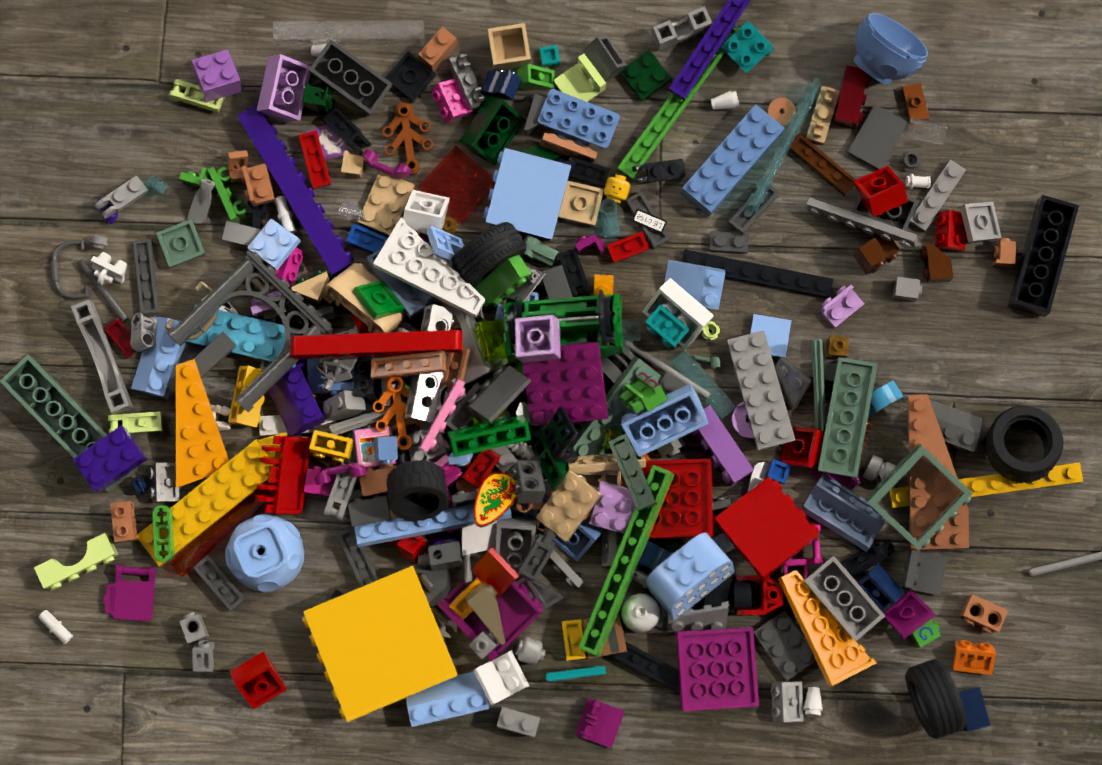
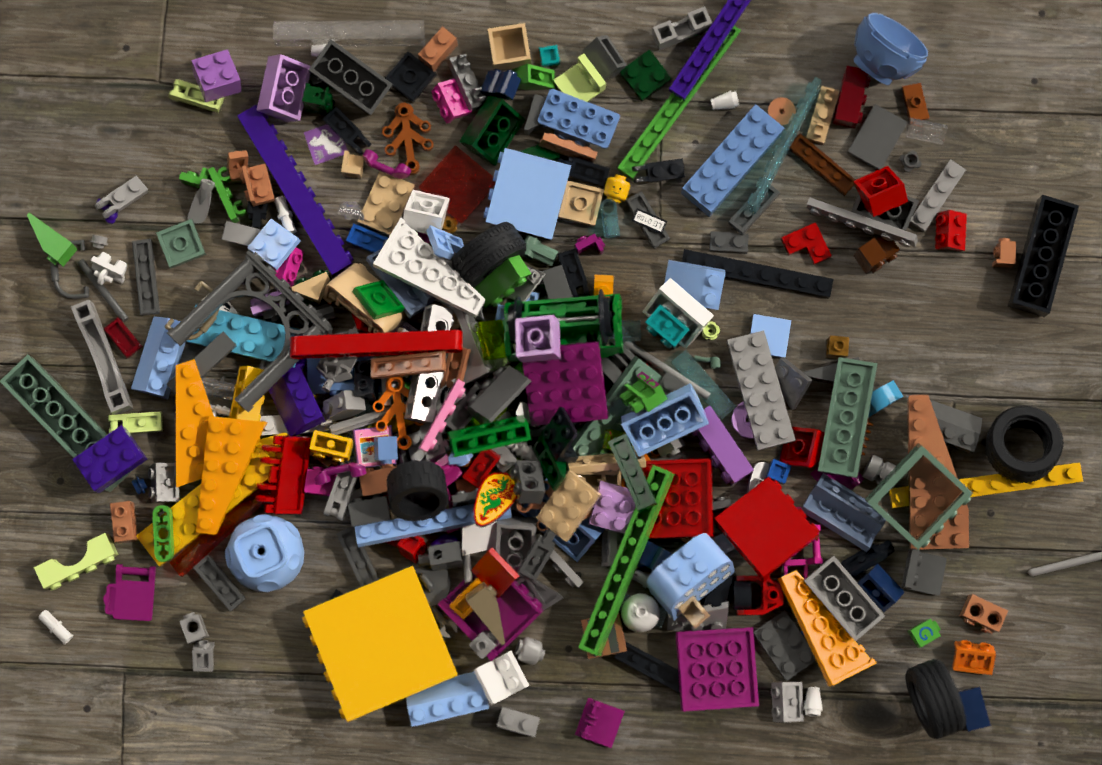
(53, 244): none -> bright green slope
(143, 332): light grey piece -> none
(156, 184): clear light blue piece -> none
(226, 458): none -> light orange wing
(258, 680): red slope -> none
(315, 159): red plate -> none
(572, 637): yellow plate -> none
(575, 673): teal tile -> none
(627, 247): red plate -> none
(694, 611): none -> tan panel
(747, 47): teal bracket -> none
(808, 238): none -> red plate
(818, 384): sand green axle -> none
(842, 306): lavender bracket -> none
(906, 289): light grey brick -> none
(908, 614): magenta plate -> none
(917, 181): white pin -> none
(937, 264): reddish brown slope -> none
(980, 222): light grey plate -> none

